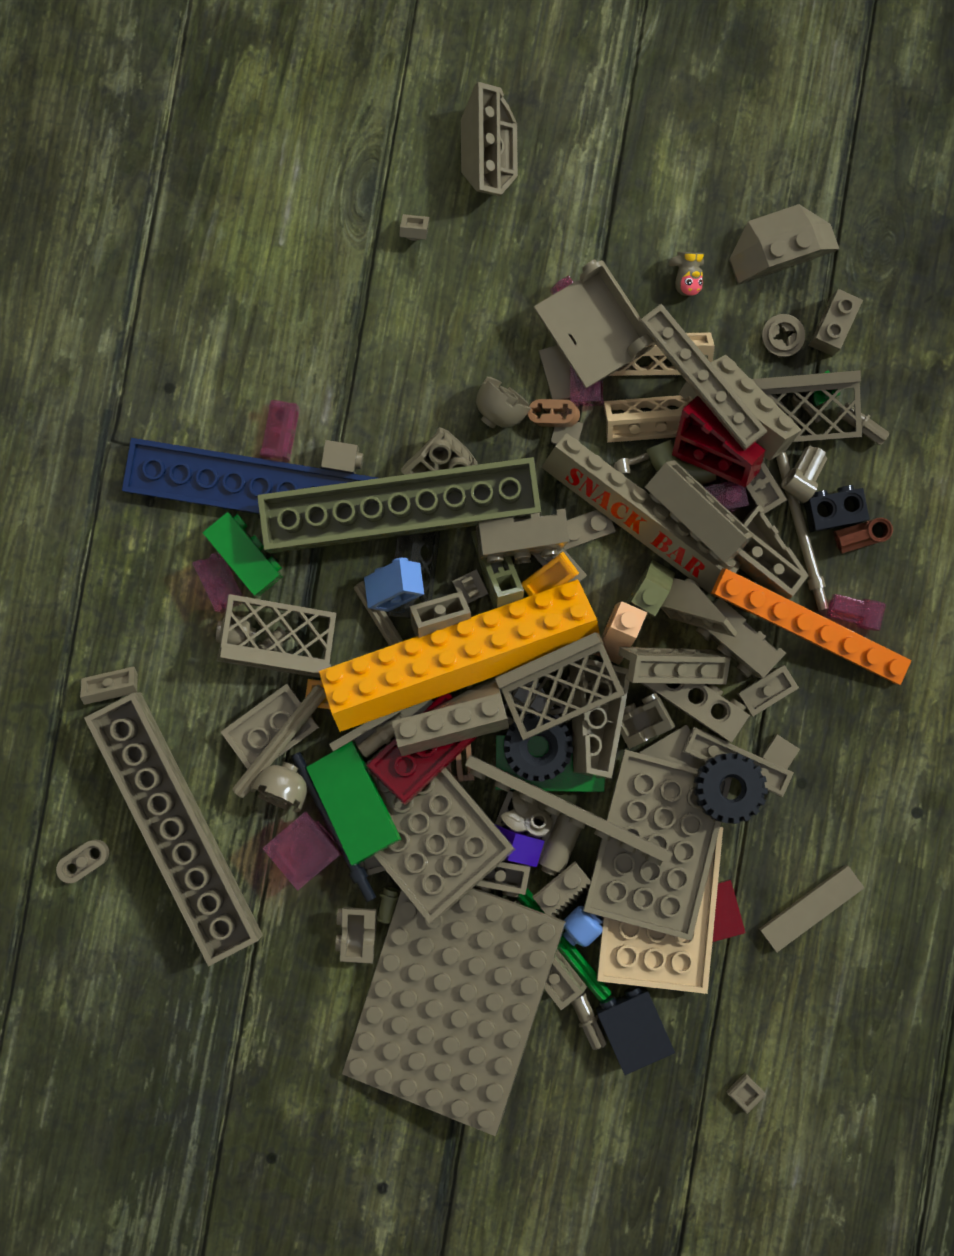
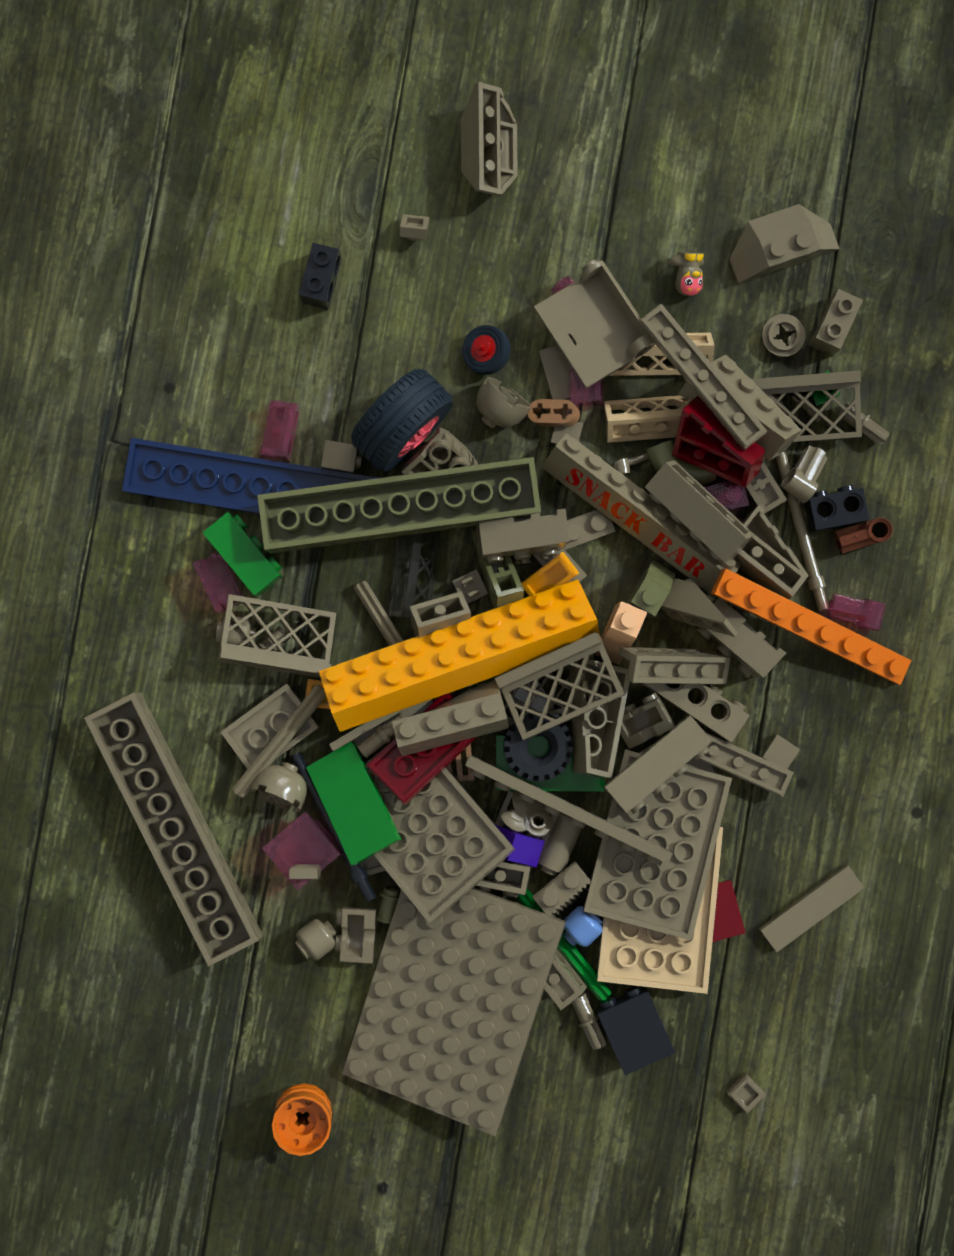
(84, 861): dark tan plate -> none
(109, 685): dark tan plate -> none
(297, 1134): none -> orange wheel
(305, 871): none -> dark tan tile
(315, 939): none -> dark tan head
(320, 276): none -> black brick
(394, 585): medium blue brick -> none
(401, 419): none -> black wheel
(486, 349): none -> black wheel
(657, 764): none -> dark tan brick
(710, 796): black tyre -> none
(767, 690): dark tan plate -> none

